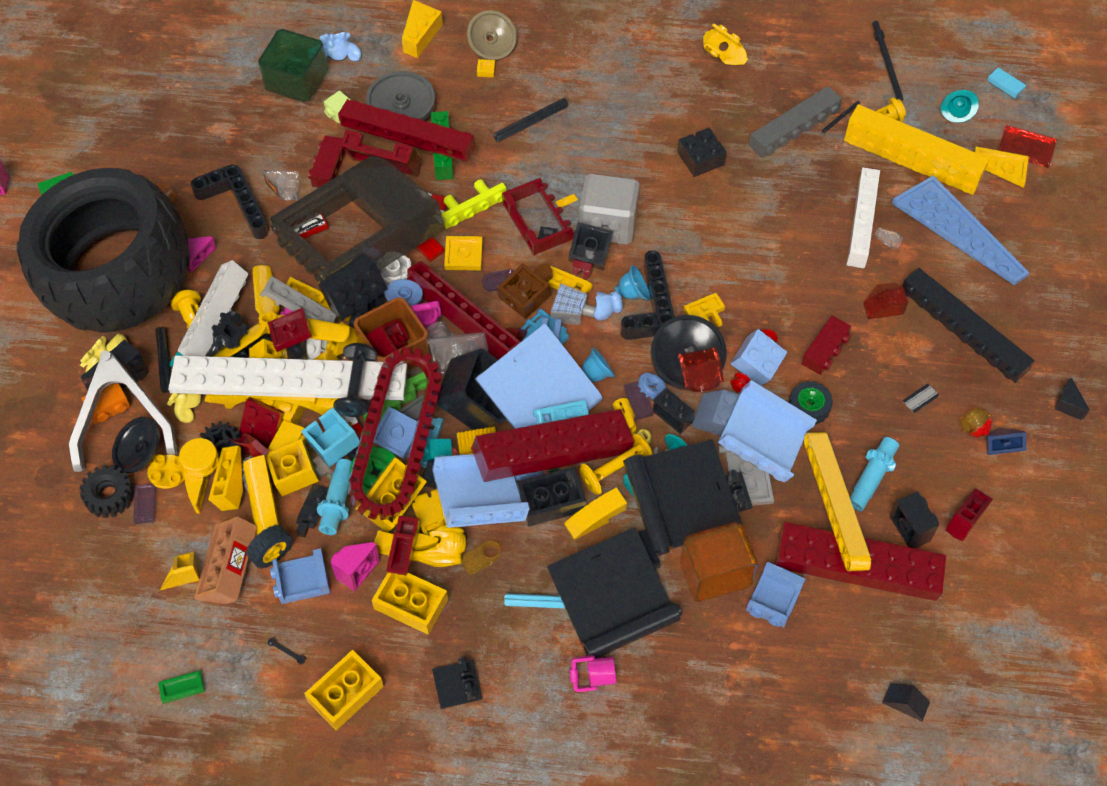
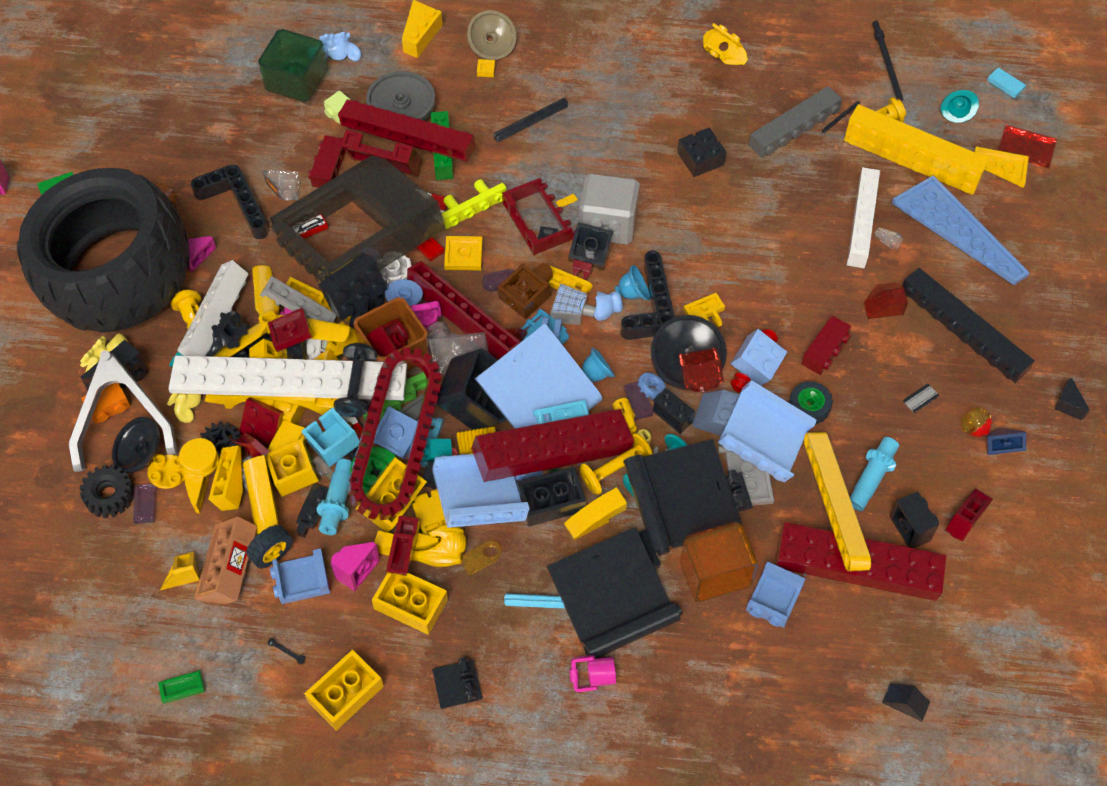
(163, 359): black axle -> none

